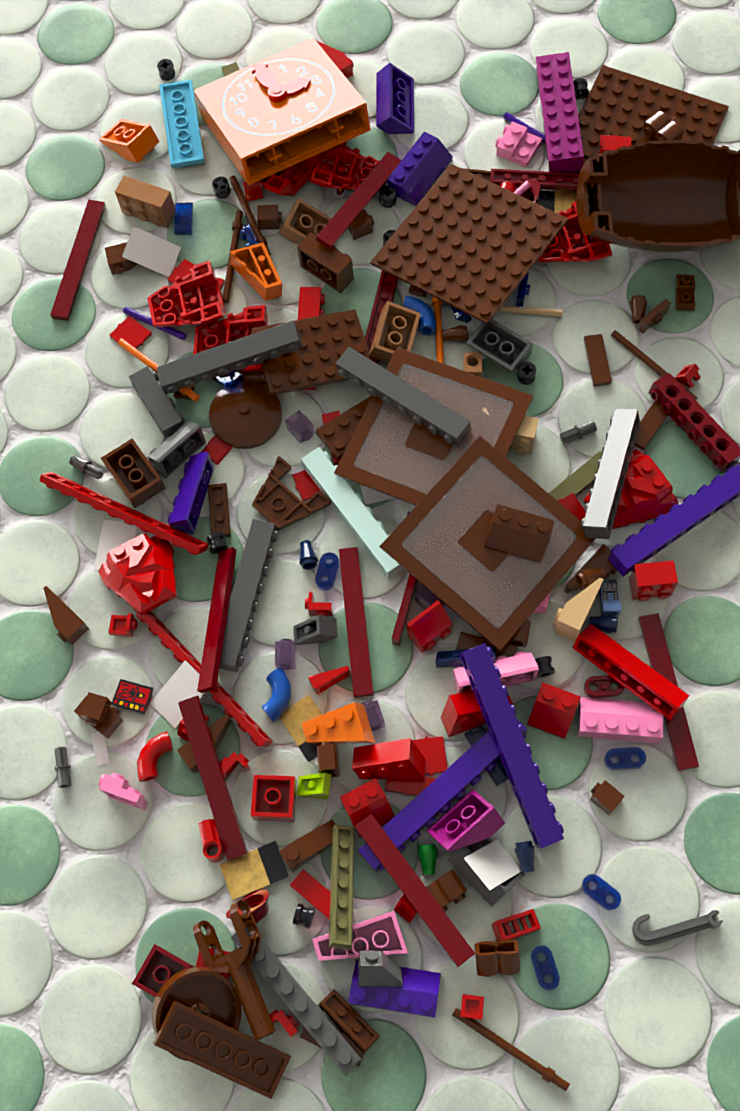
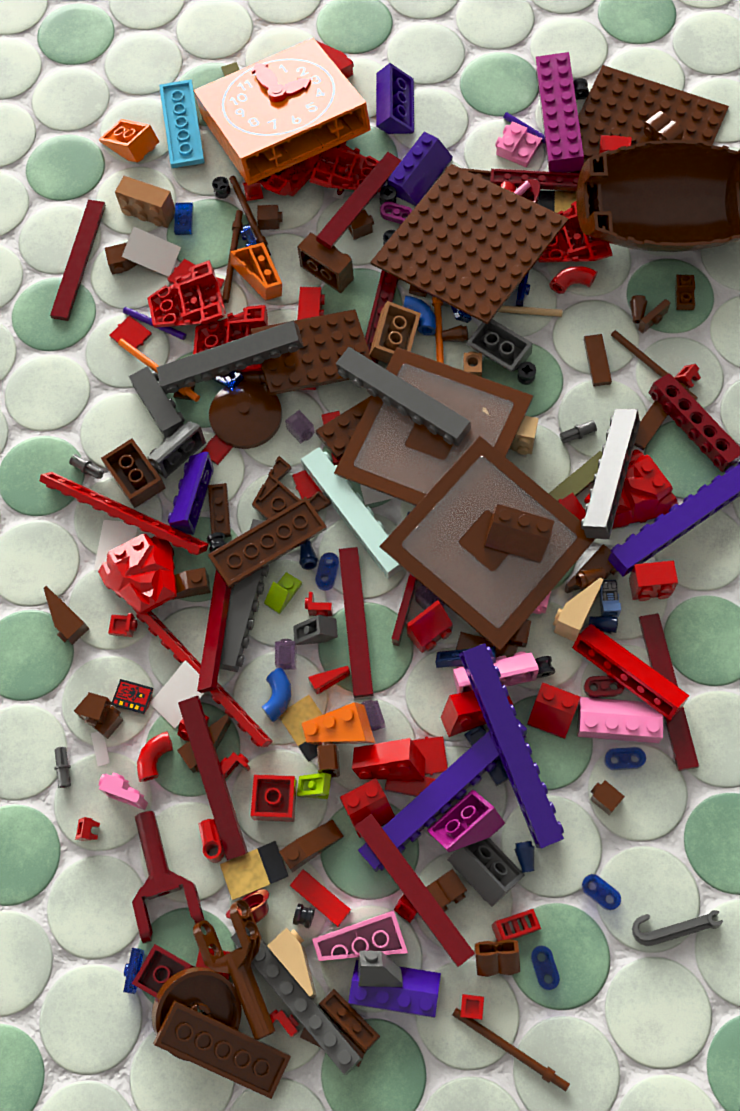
(84, 829): none -> red tile
(131, 969): none -> clear blue plate
(160, 879): none -> dark red piece
(166, 69): black wheel -> none
(192, 583): none -> reddish brown slope
(267, 542): none -> reddish brown plate
(282, 592): none -> lime slope
(292, 955): none -> tan slope
(303, 220): medium nougat slope -> none
(341, 887): olive tile -> none
(396, 211): none -> magenta plate
(428, 857): green cone -> none
(493, 864): white sticker -> none
(571, 276): none -> red cylinder

